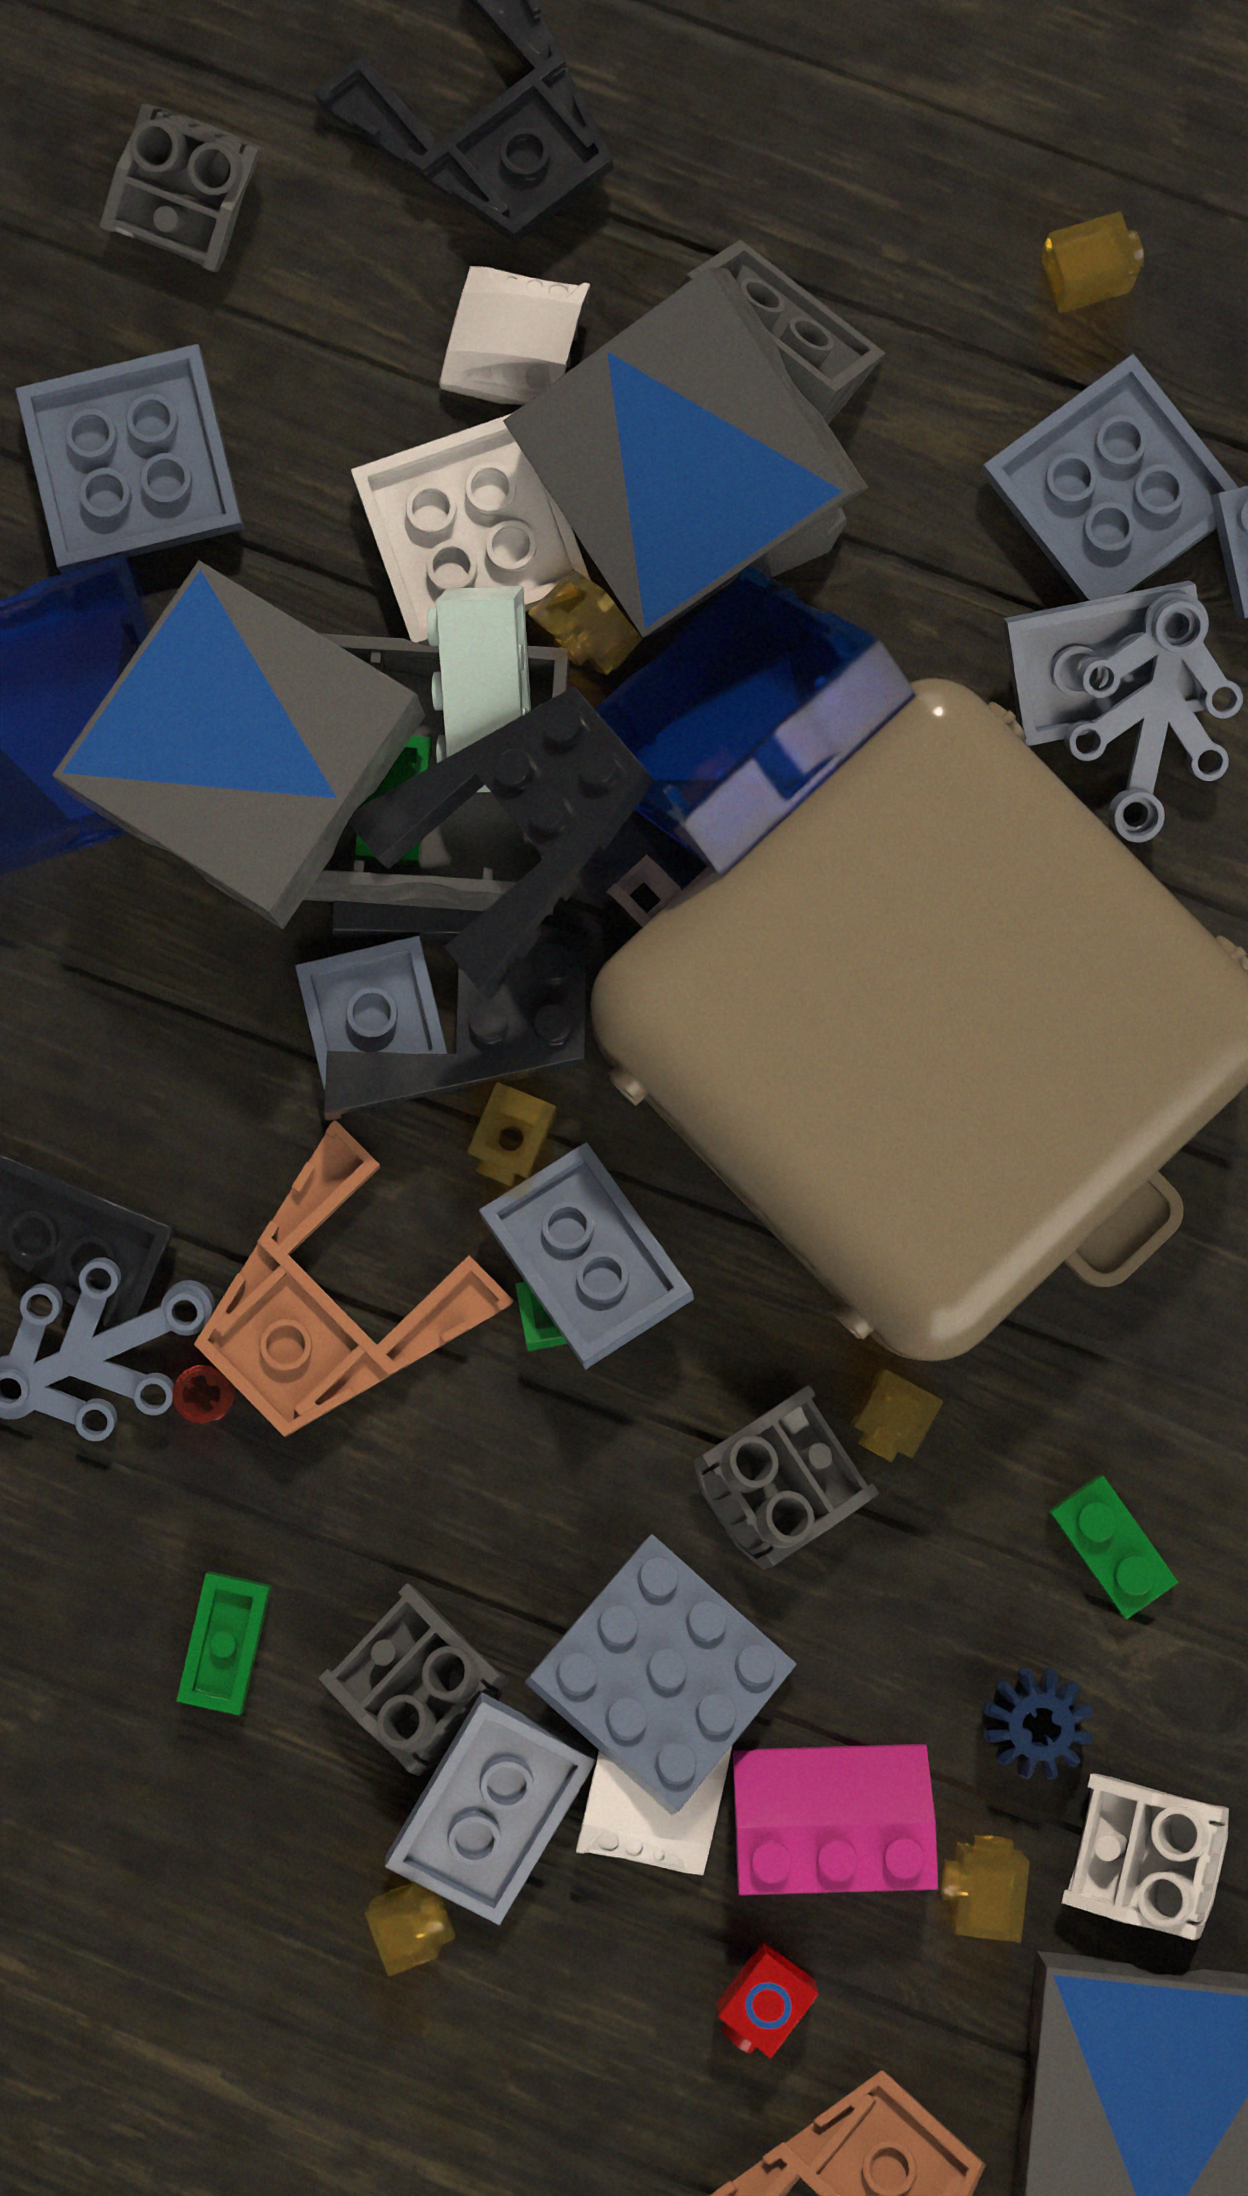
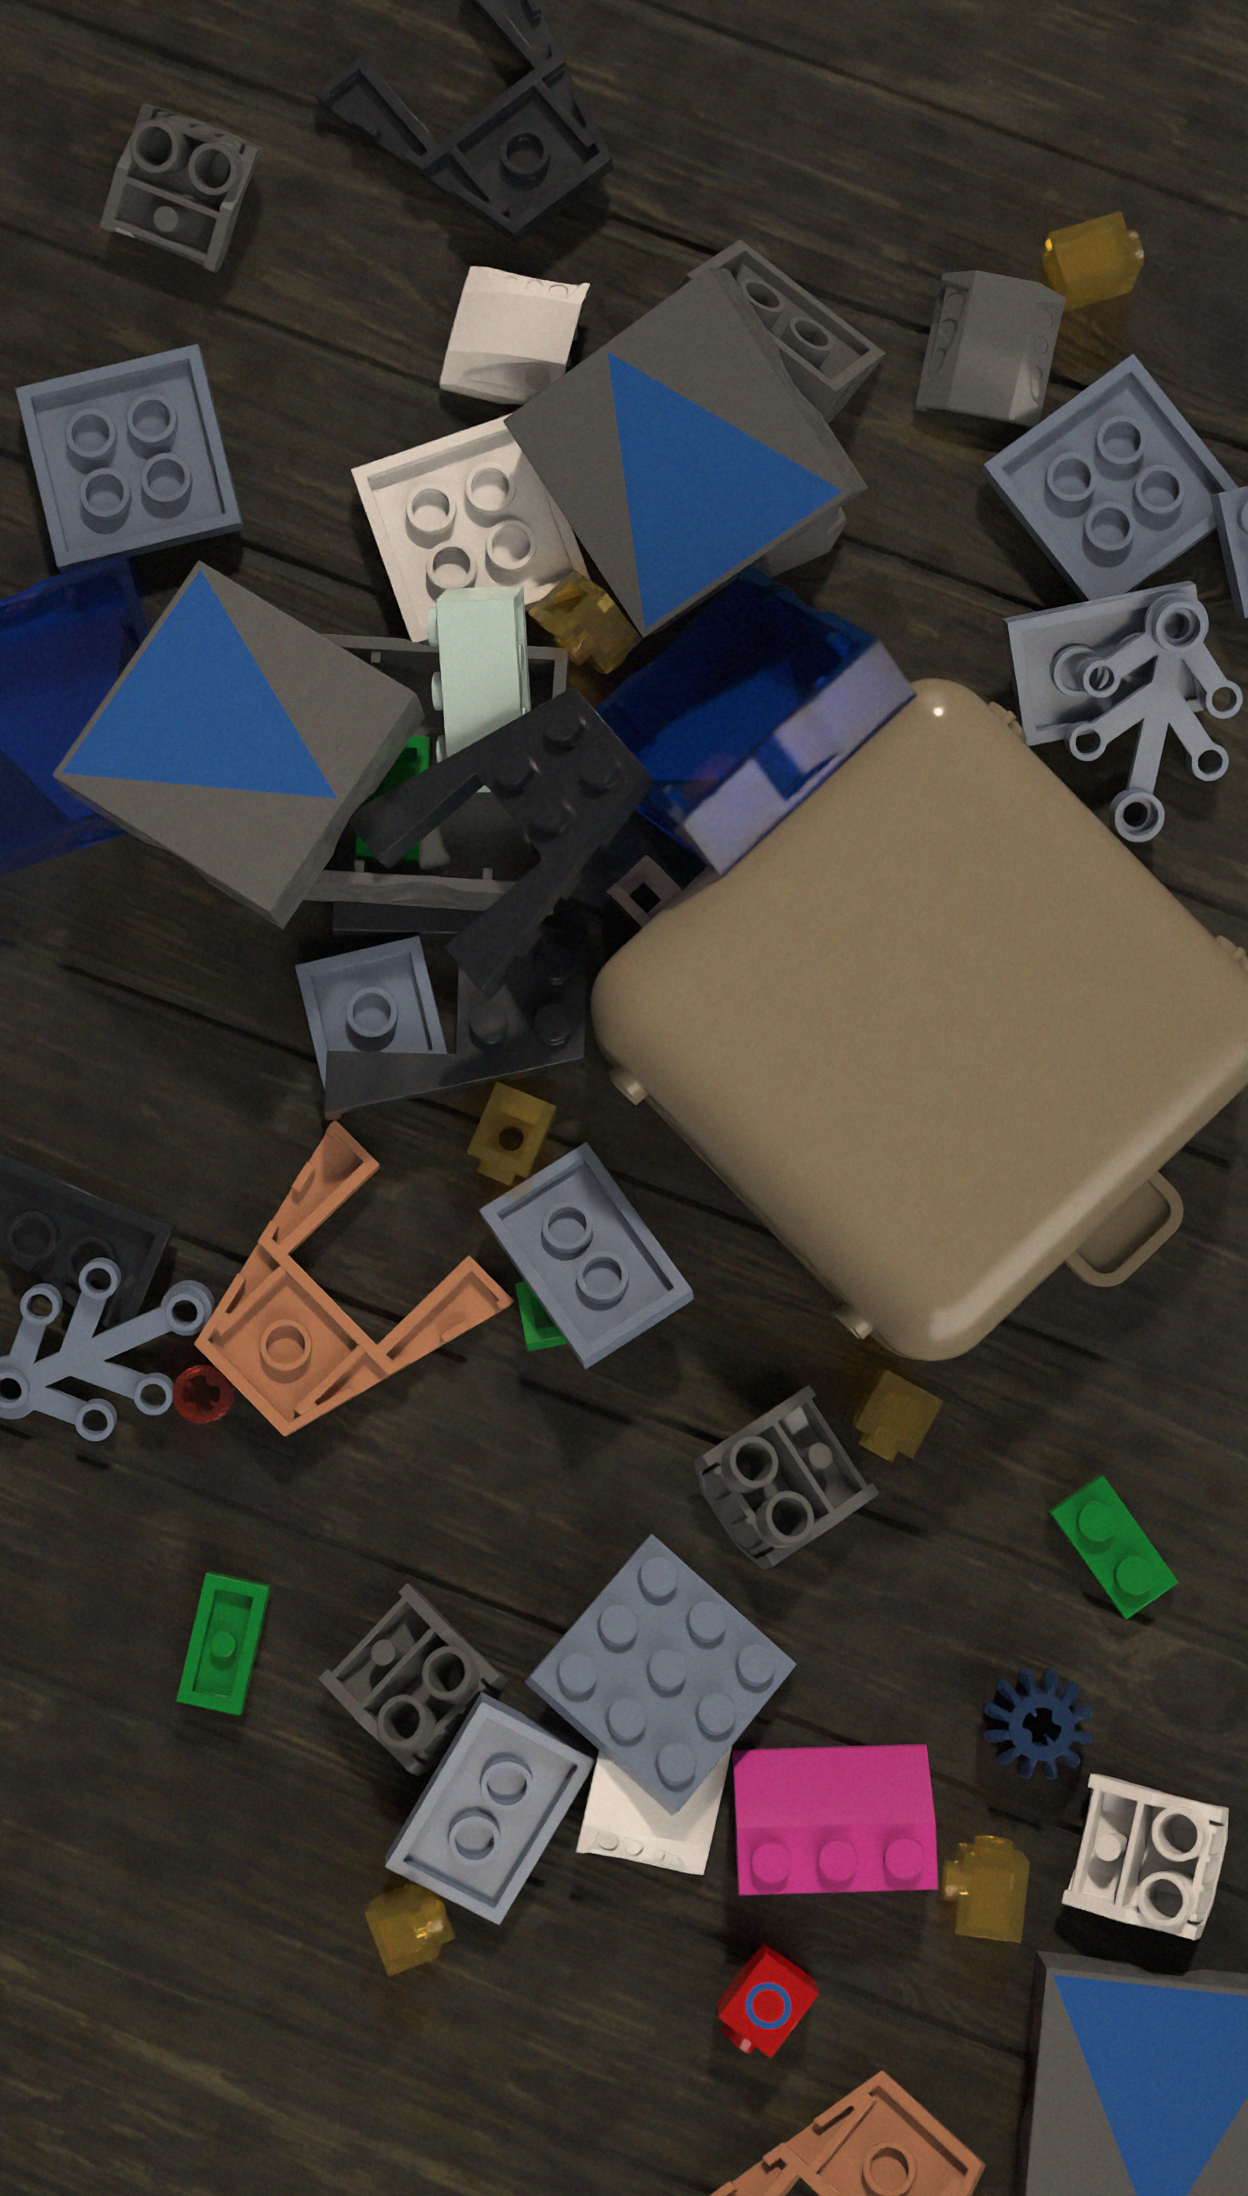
(990, 347): none -> dark grey slope

